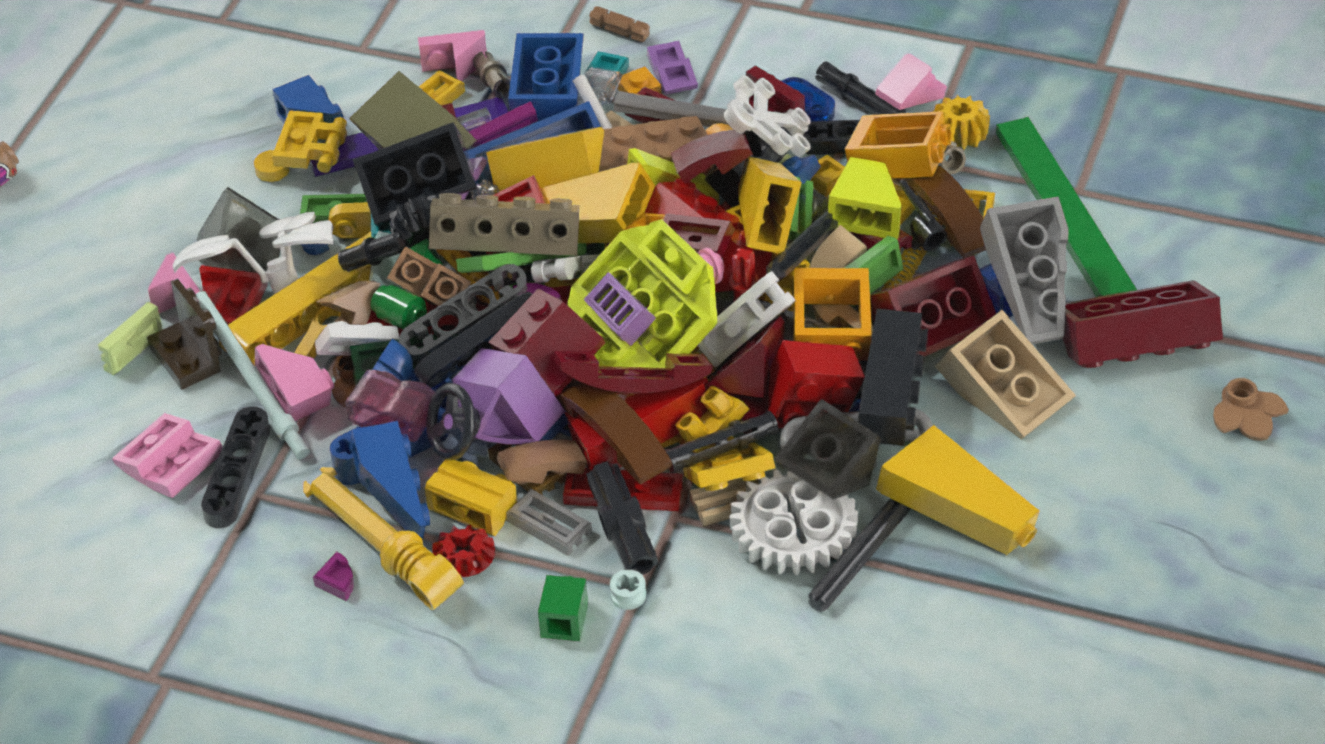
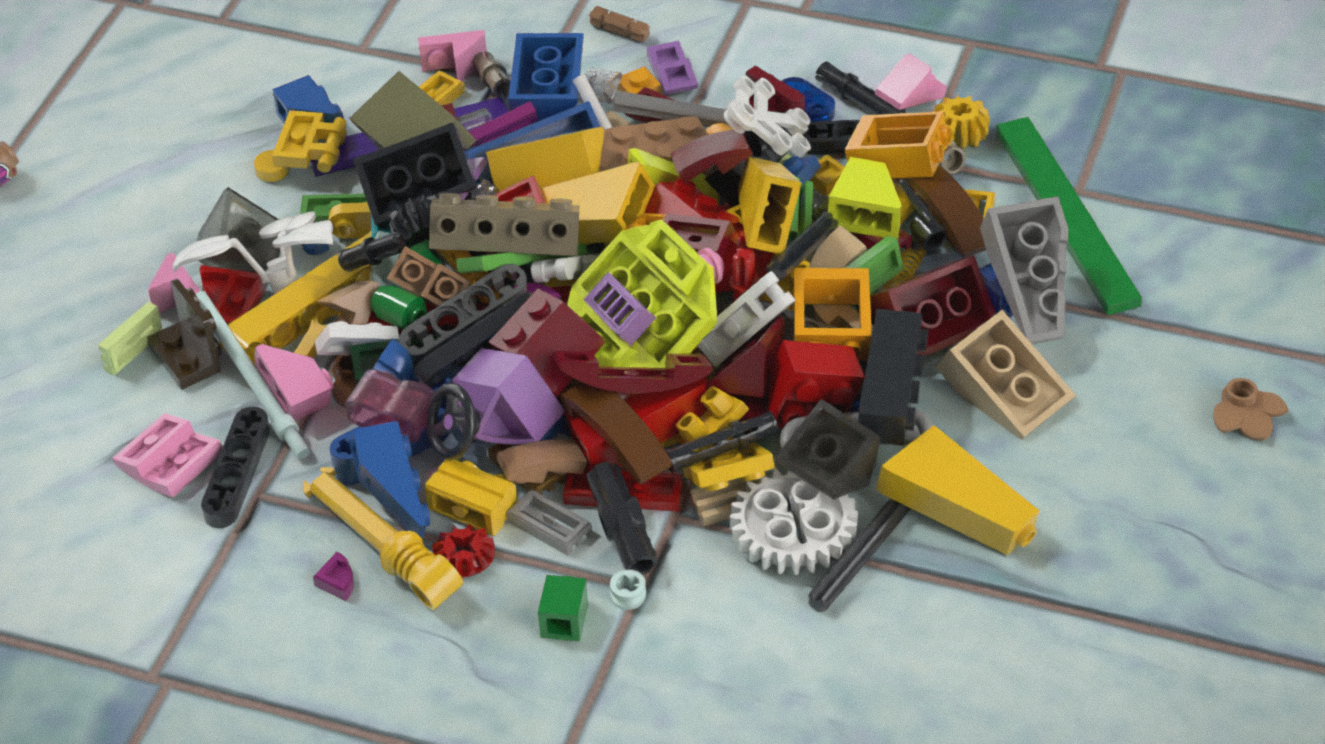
(609, 62): teal tile -> none
(1141, 323): dark red slope -> none

